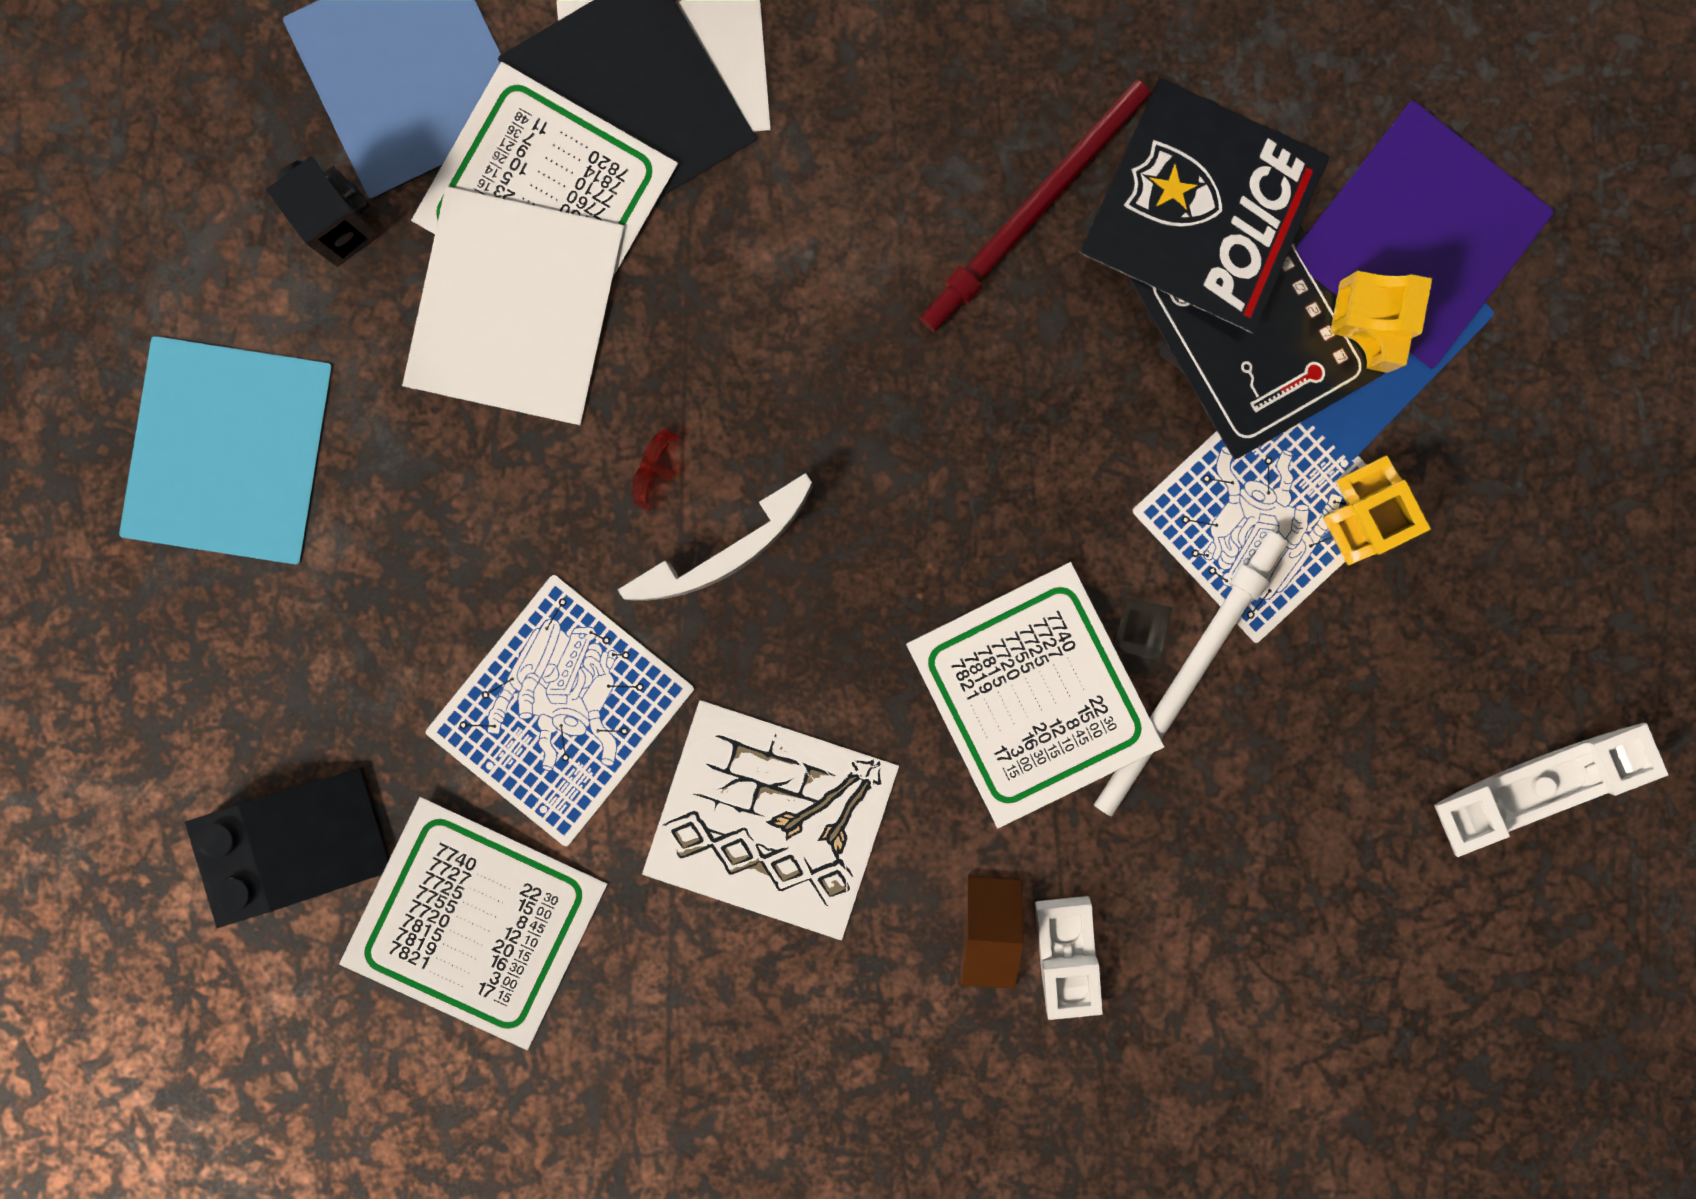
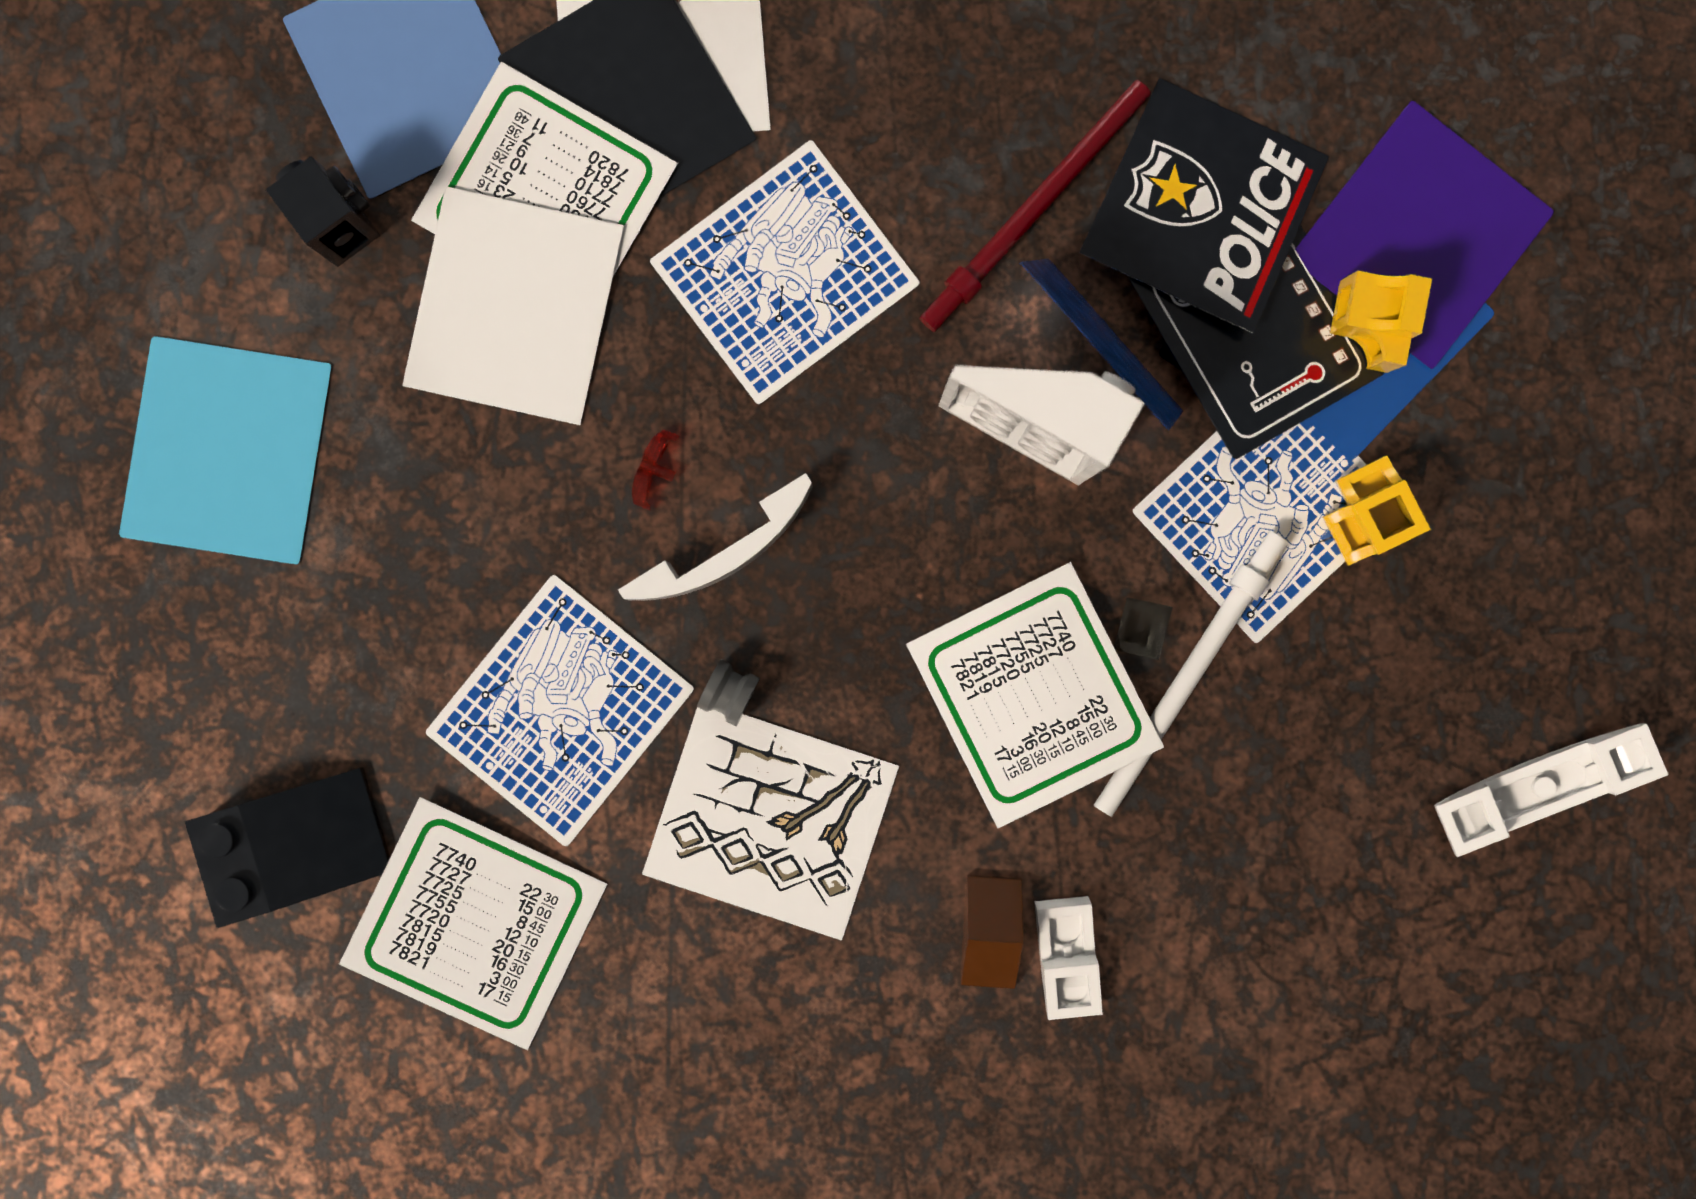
(728, 692): none -> dark grey wheel
(784, 272): none -> white sticker
(1053, 417): none -> white slope
(1104, 340): none -> blue sticker

